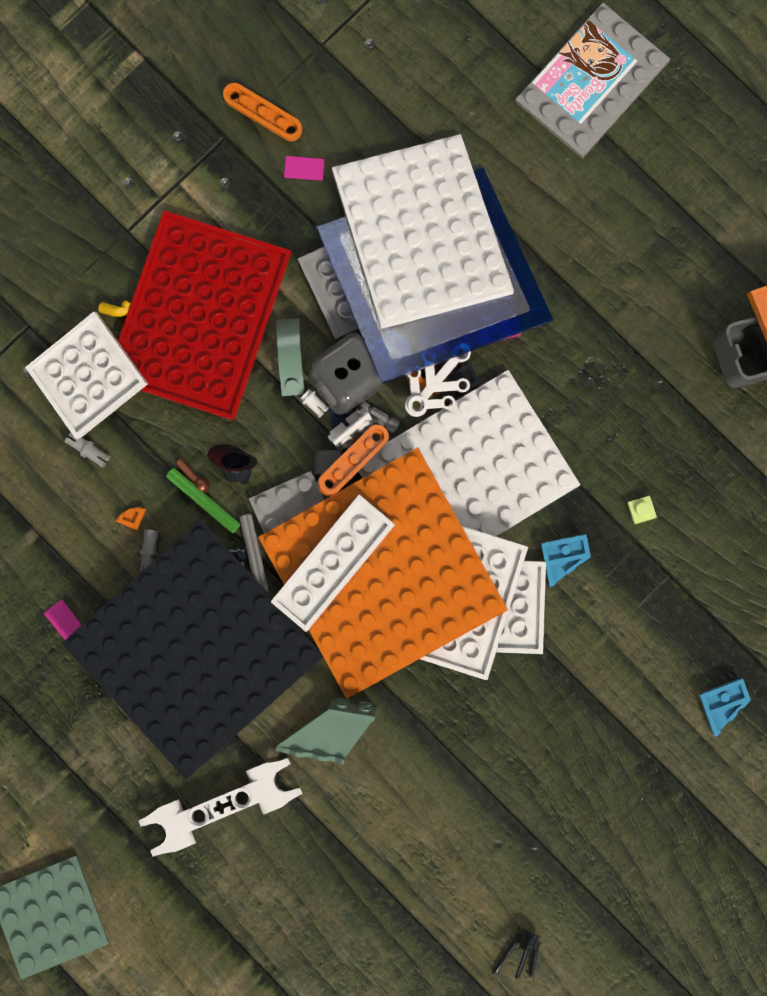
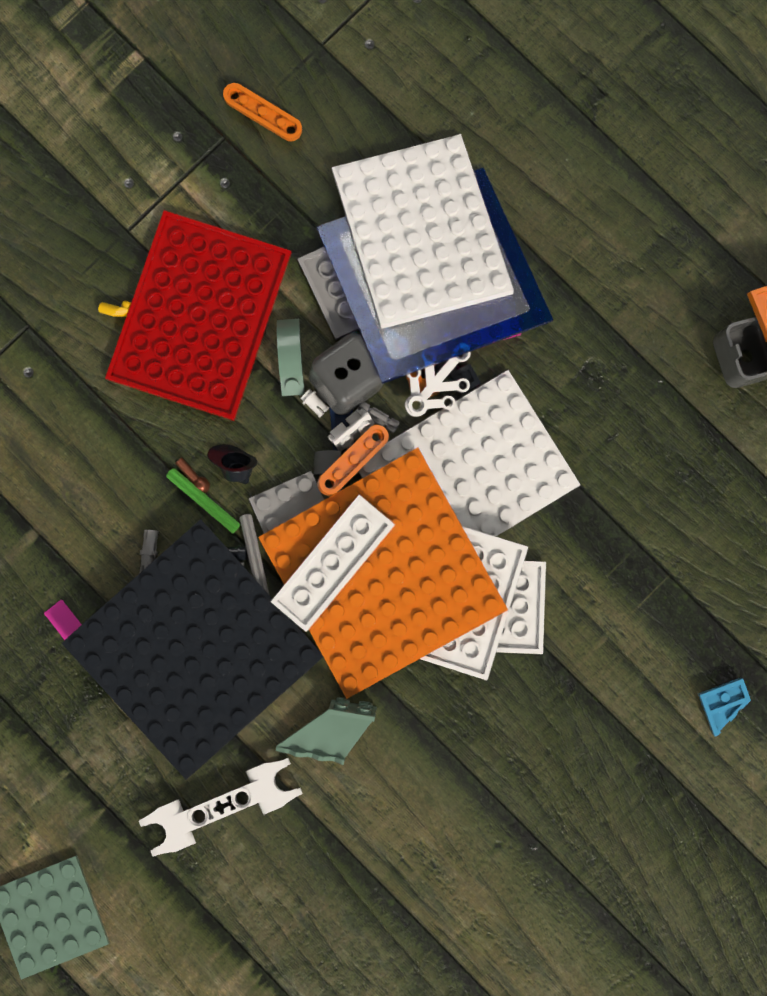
(86, 375): white plate -> none
(88, 450): light grey pin -> none
(132, 517): orange tile -> none
(304, 168): dark pink sticker -> none
(528, 942): black plant -> none
(564, 556): dark azure wing -> none
(592, 80): plate -> none
(641, 510): yellowish green plate -> none

